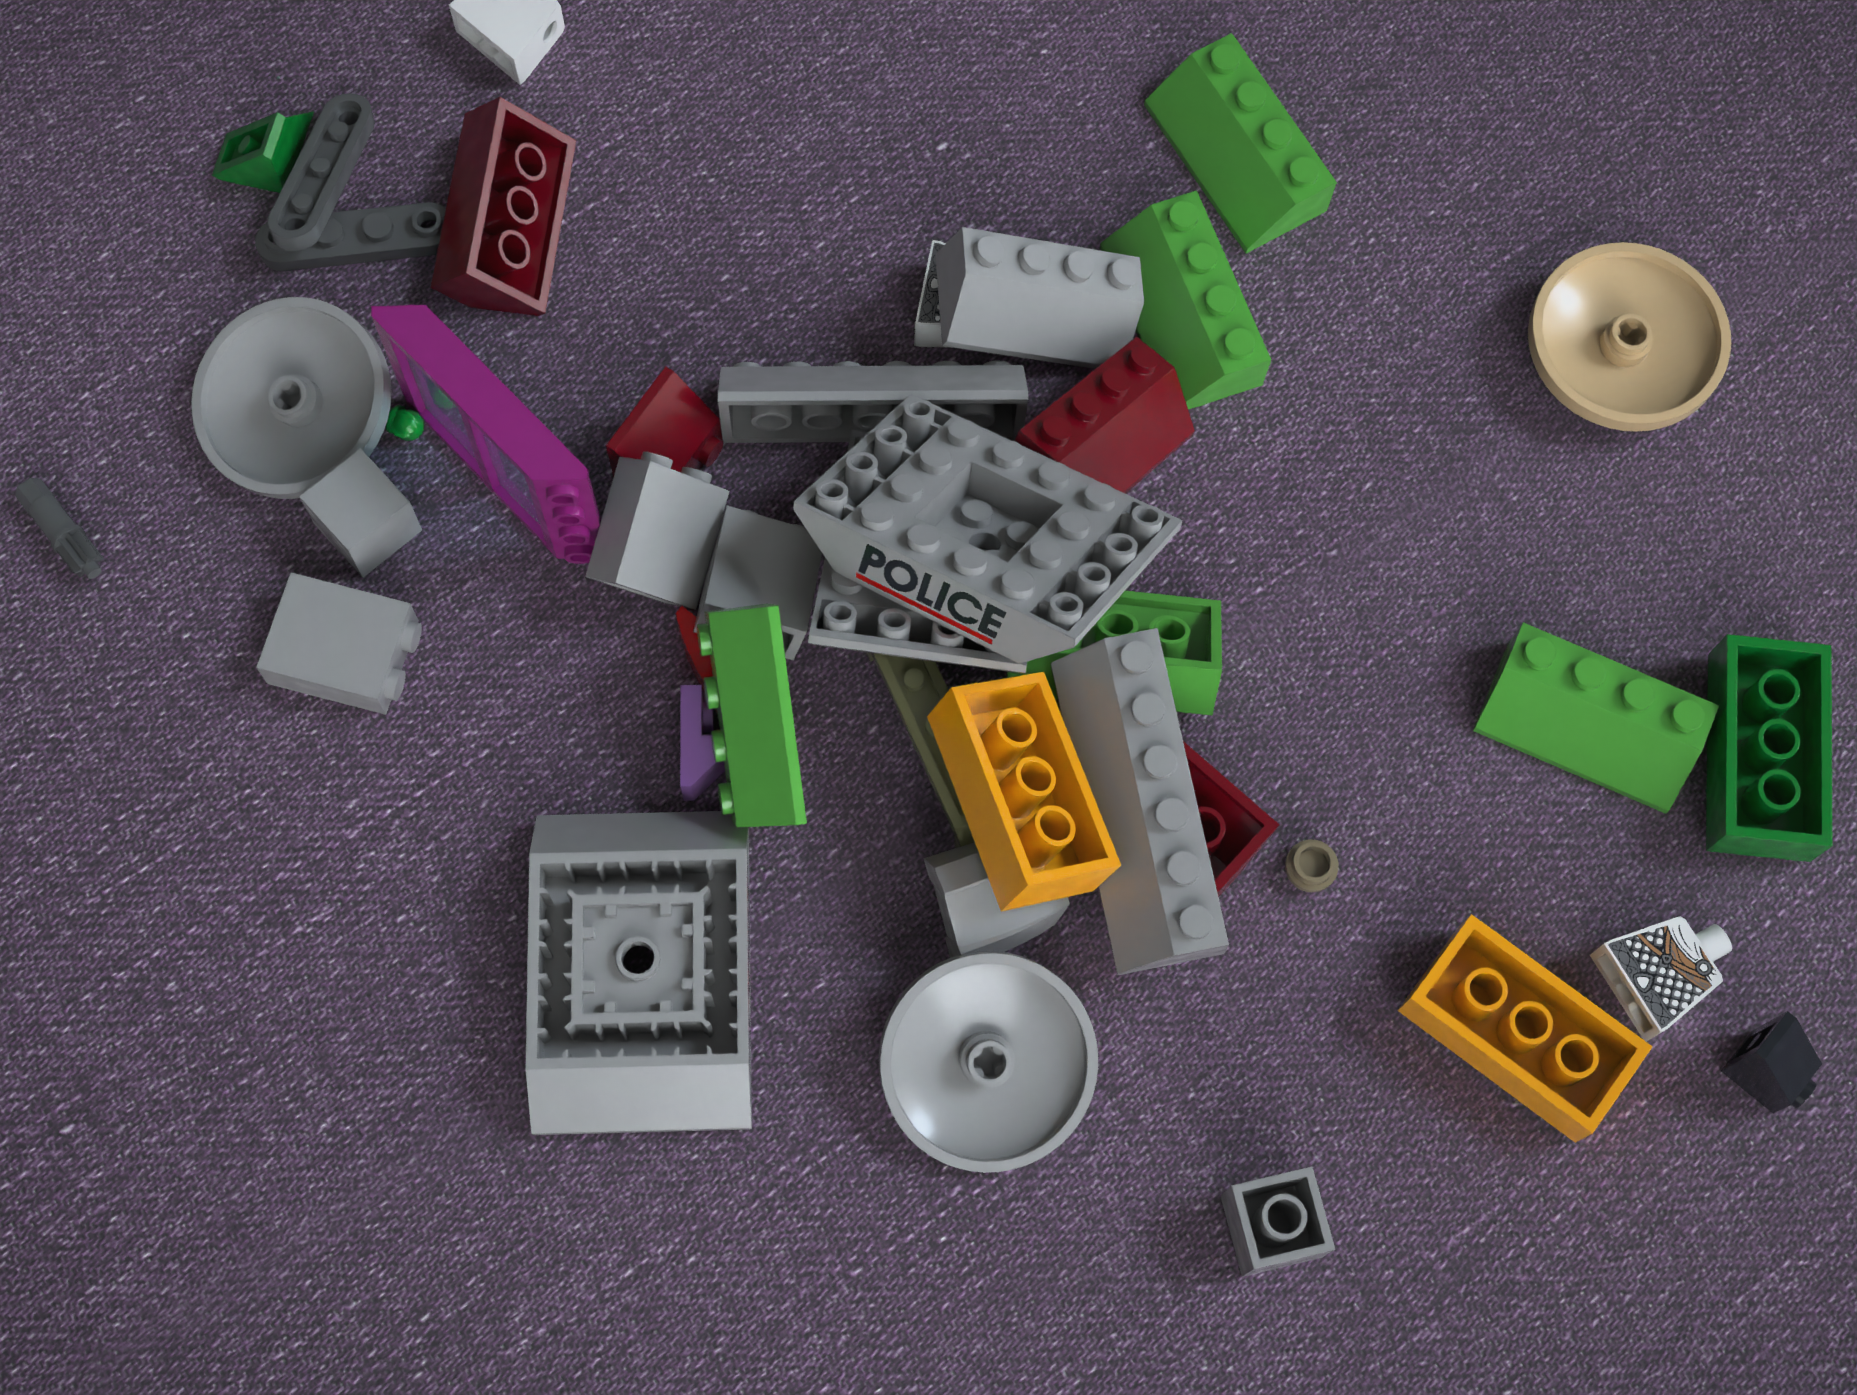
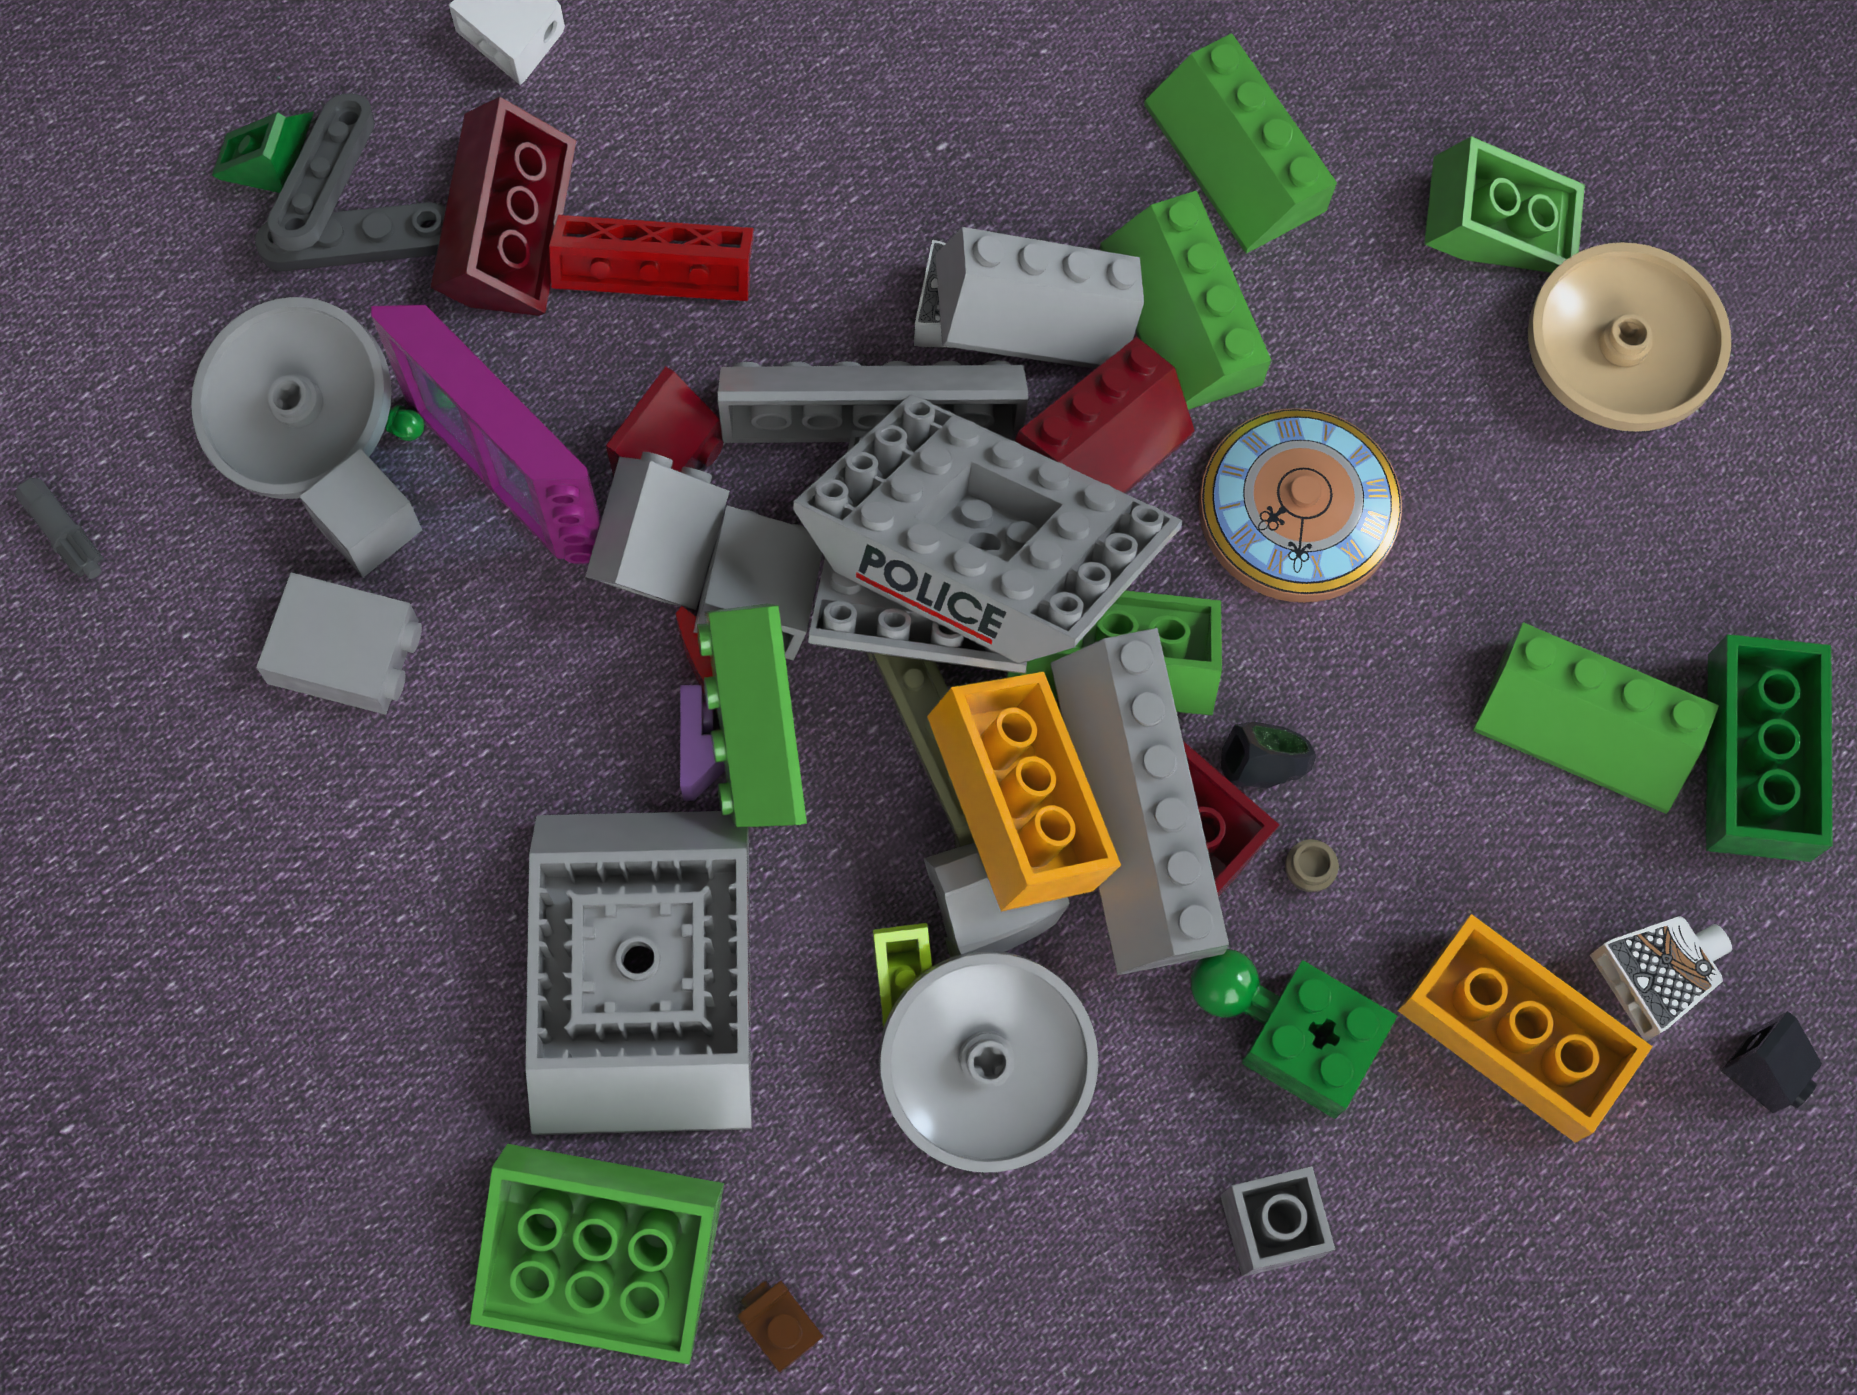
(595, 1253): none -> bright green slope
(650, 262): none -> red fence
(778, 1324): none -> reddish brown bracket
(899, 958): none -> lime slope
(1265, 755): none -> black rock
(1284, 1046): none -> green brick
(1300, 505): none -> dish
(1502, 208): none -> bright green slope

